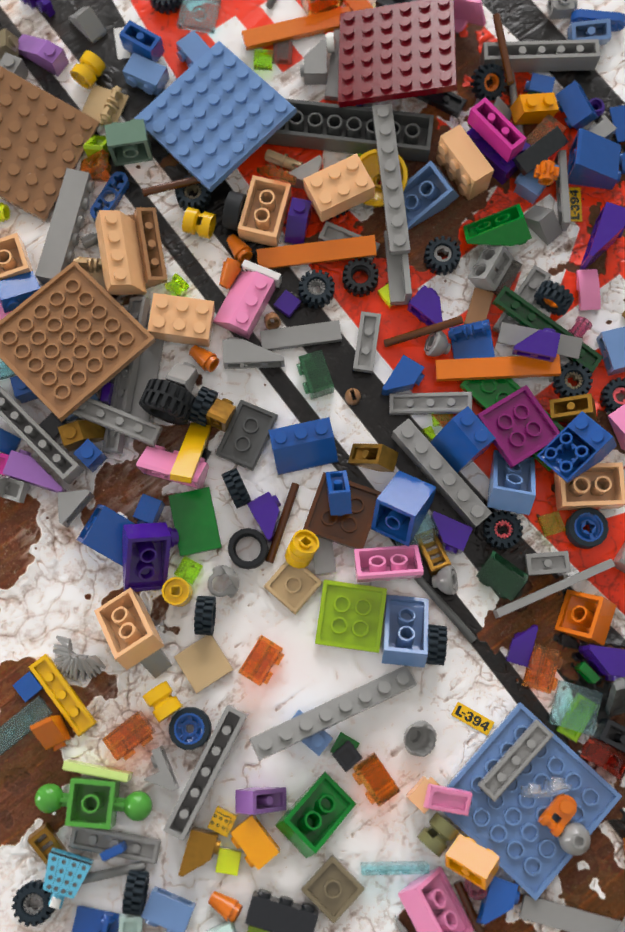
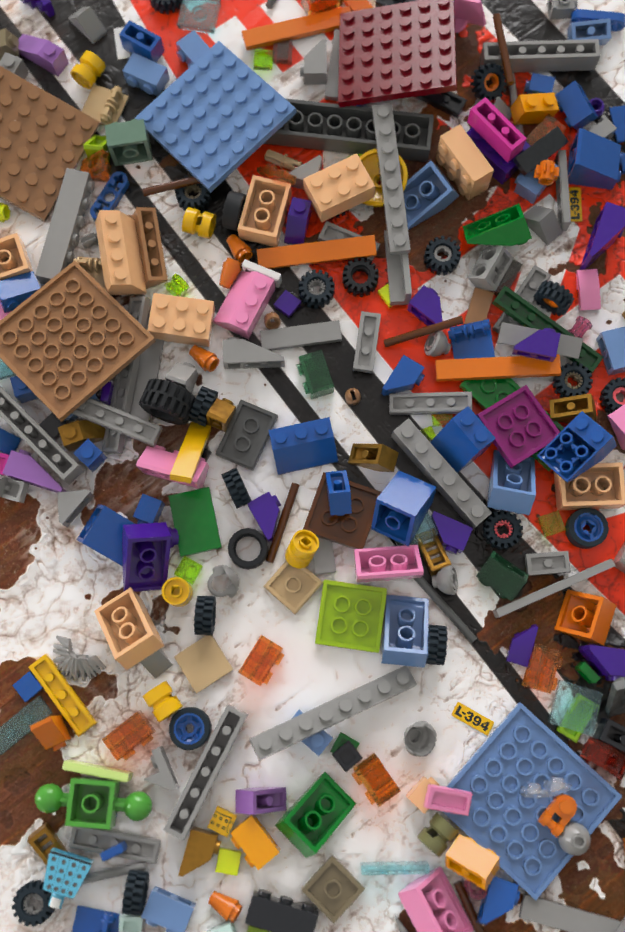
(330, 42): white tile -> none
(515, 760): light grey tile -> none

